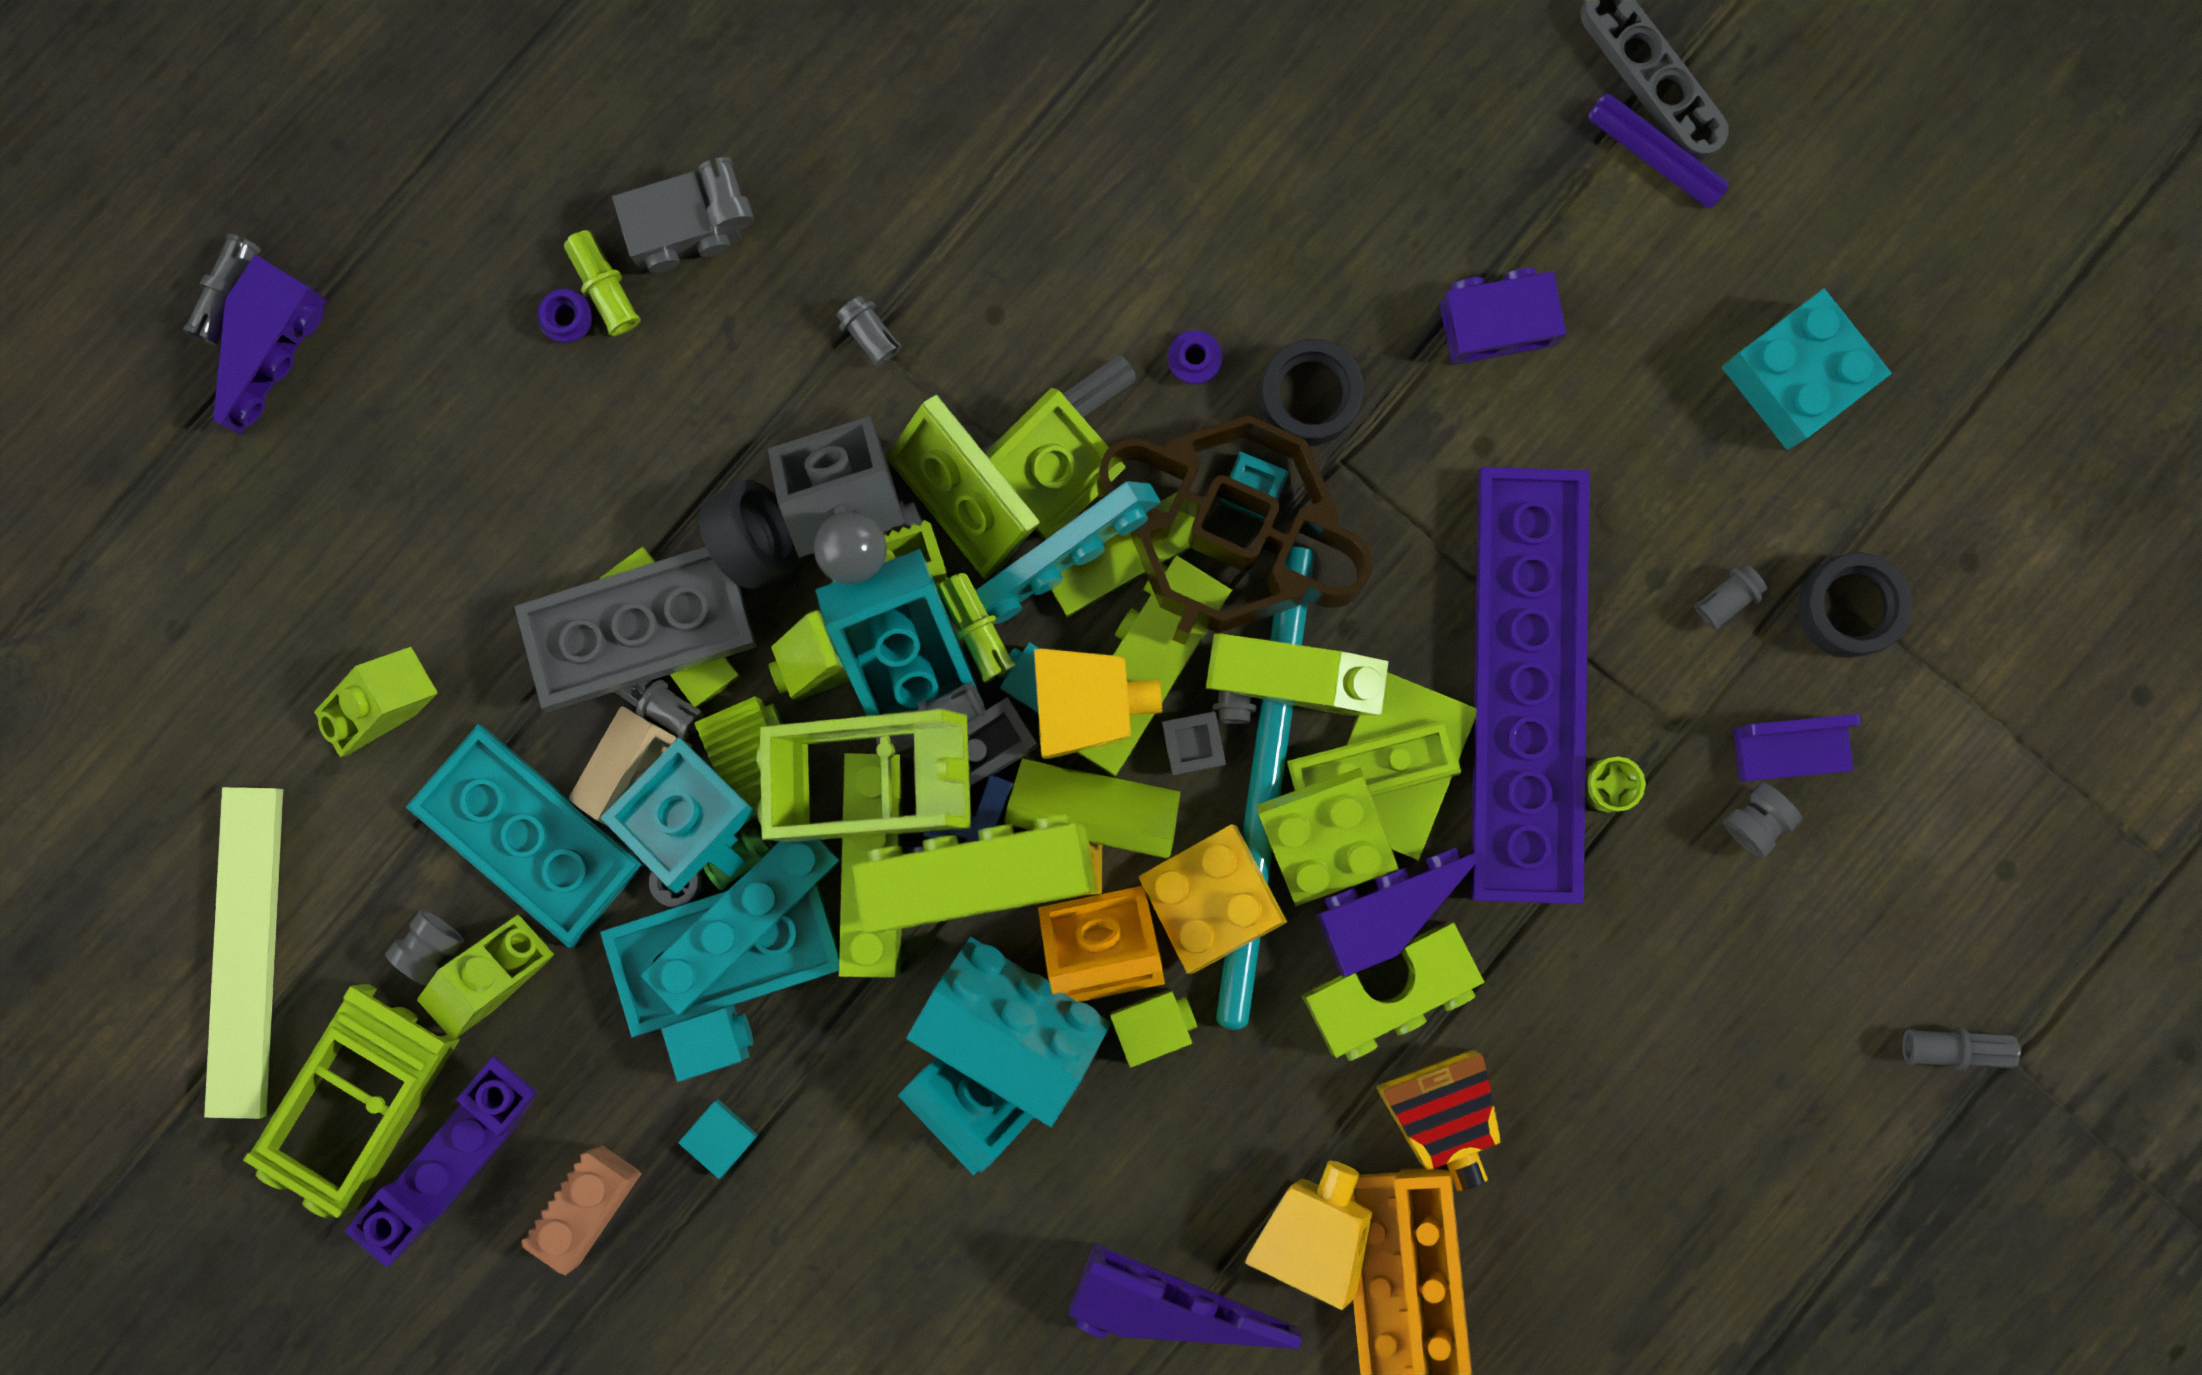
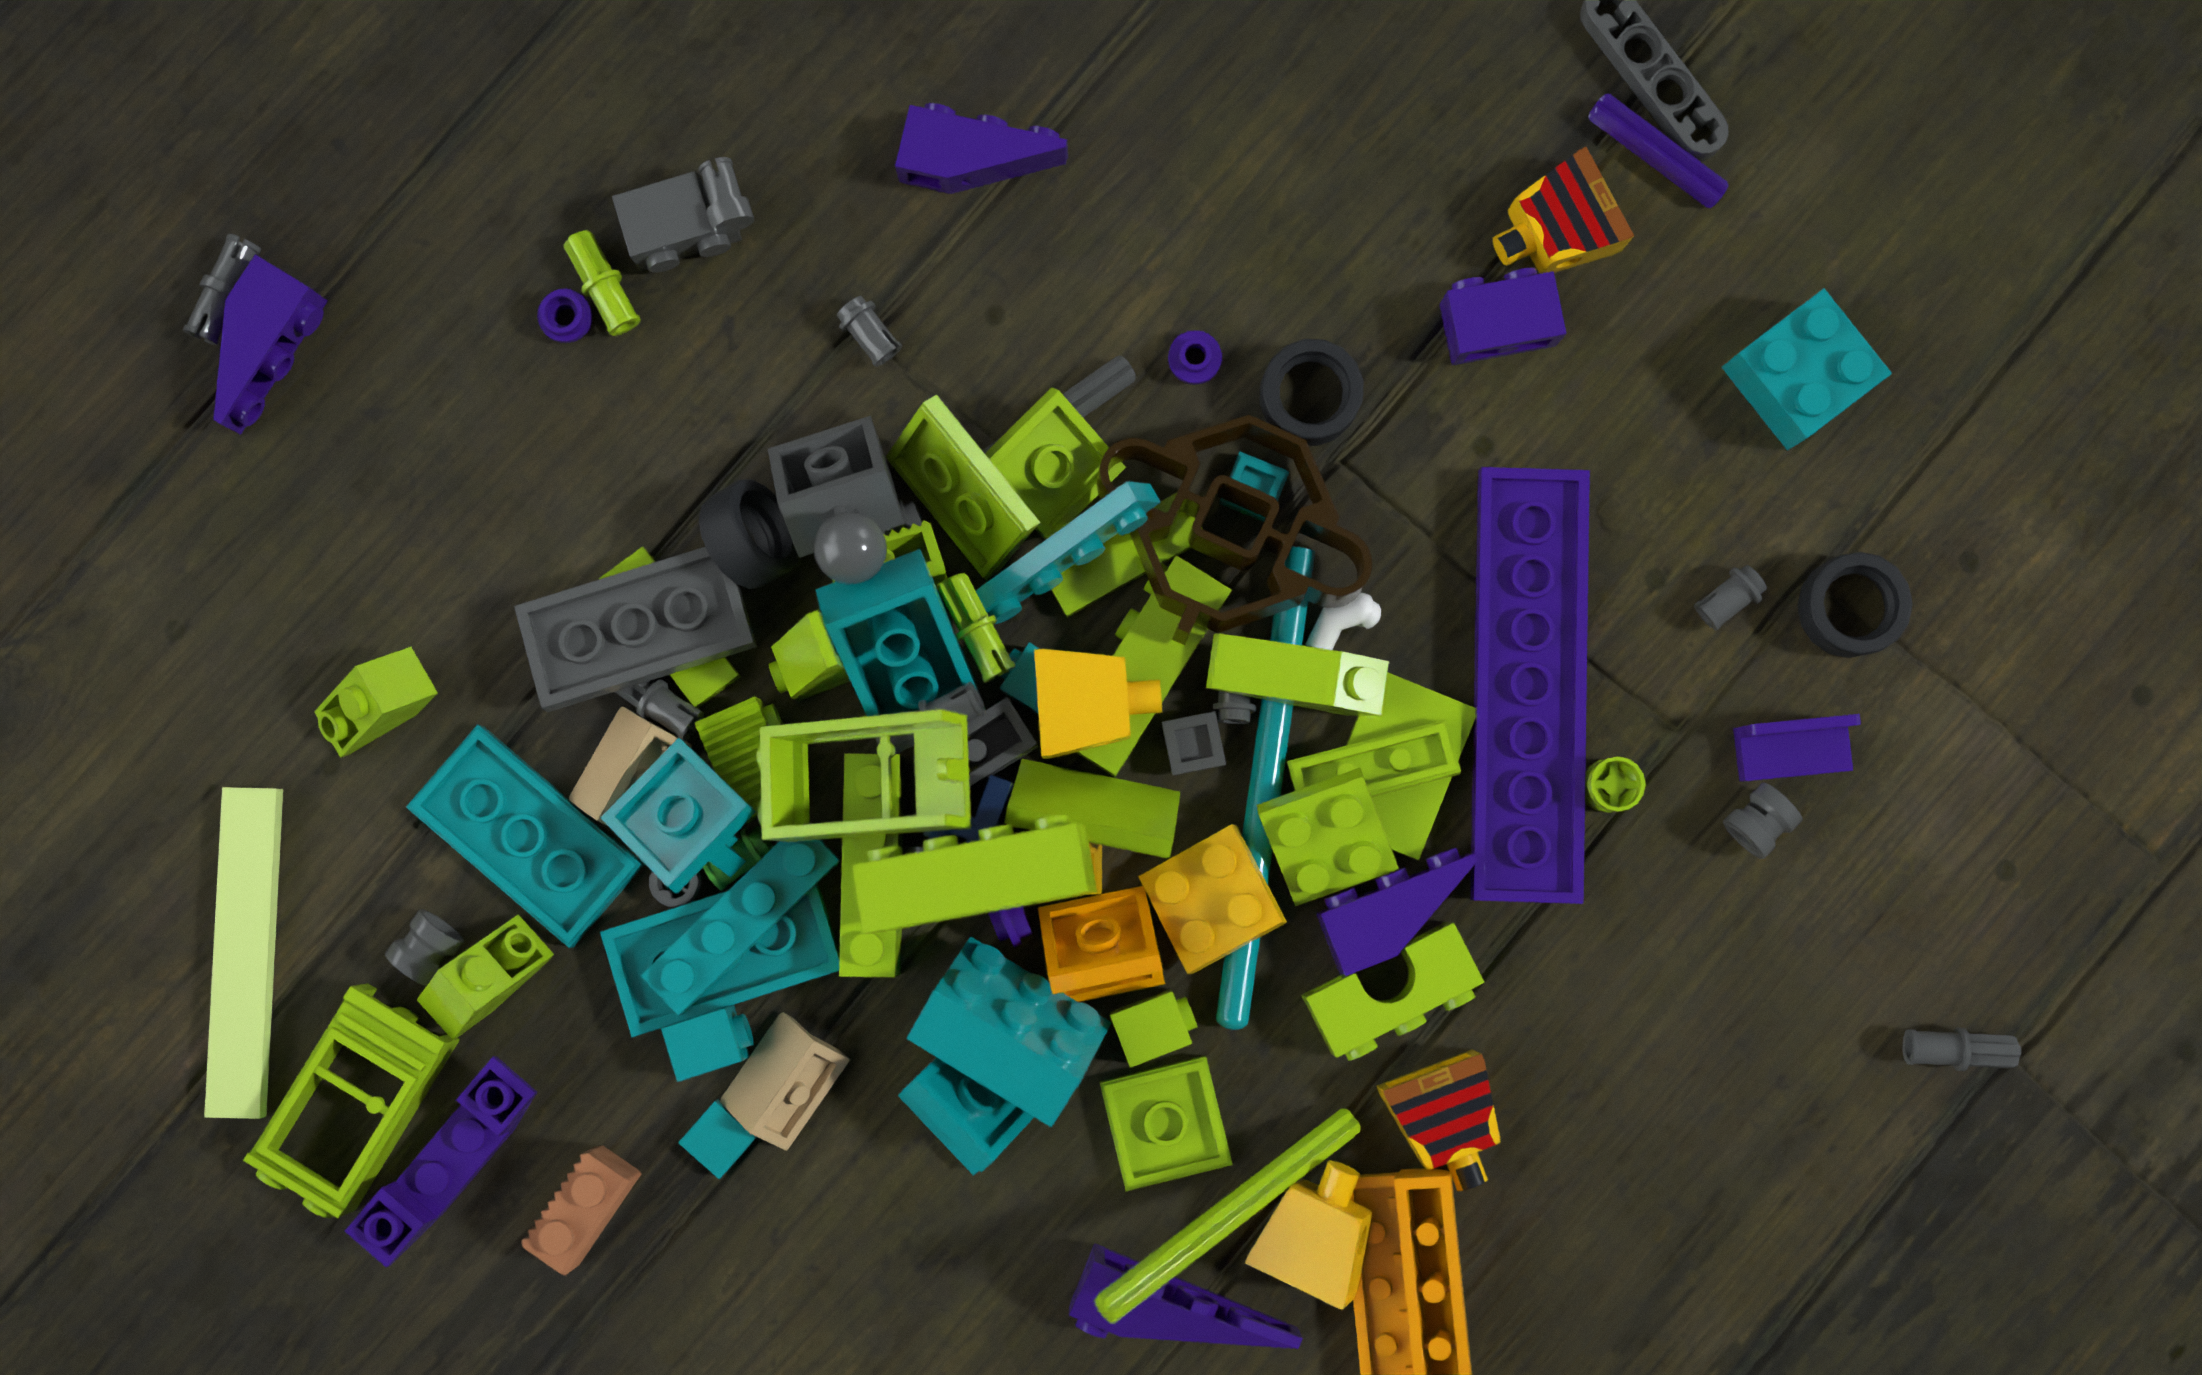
(783, 1082): none -> tan panel
(964, 153): none -> dark purple slope
(1011, 924): none -> dark purple plate
(1165, 1123): none -> lime tile
(1226, 1216): none -> lime axle
(1332, 621): none -> white arm
(1564, 219): none -> torso

